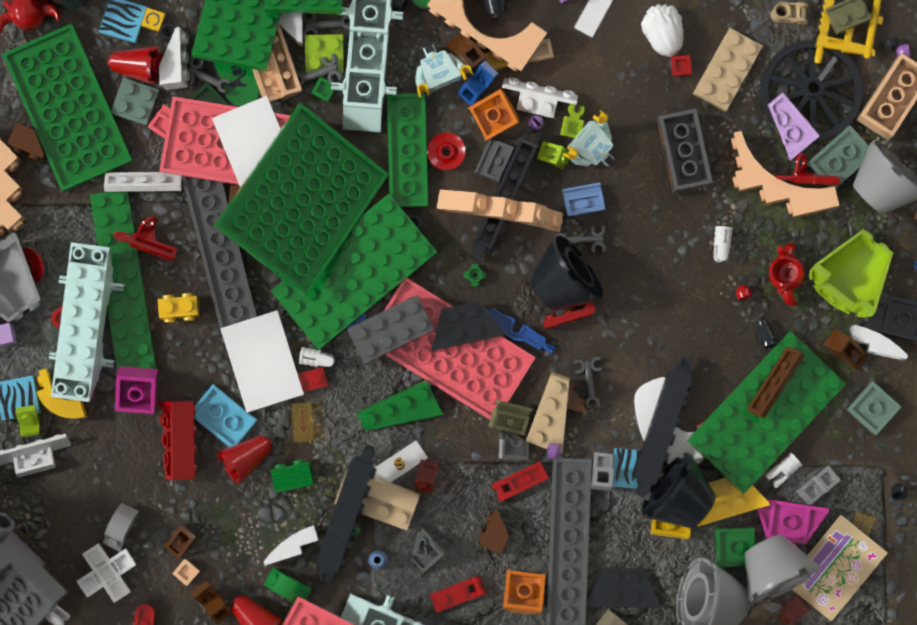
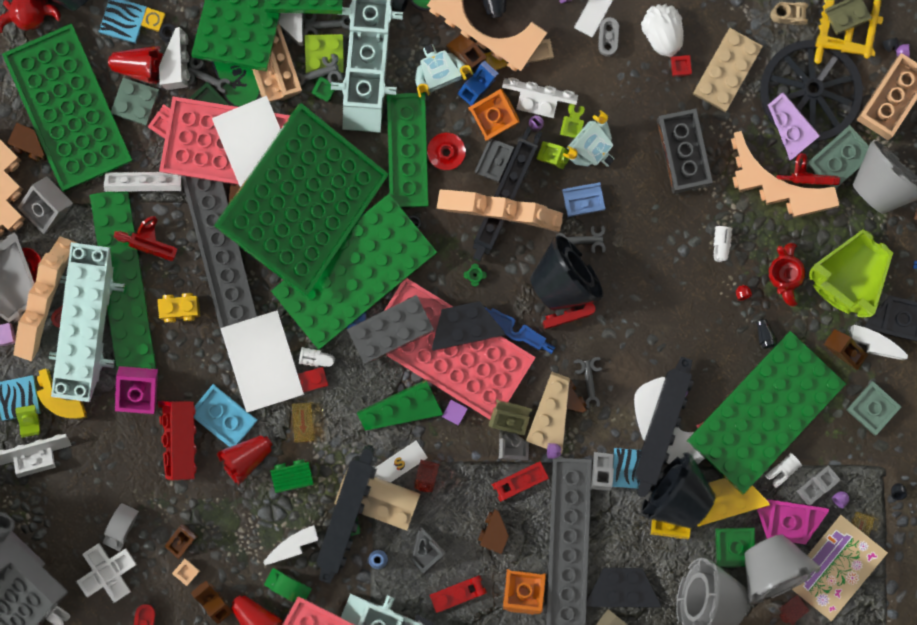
(40, 299): none -> light nougat arch
(45, 204): none -> light grey slope
(454, 412): none -> medium lavender slope
(608, 37): none -> light grey plate
(775, 382): reddish brown plate -> none
(841, 499): none -> medium lavender hinge

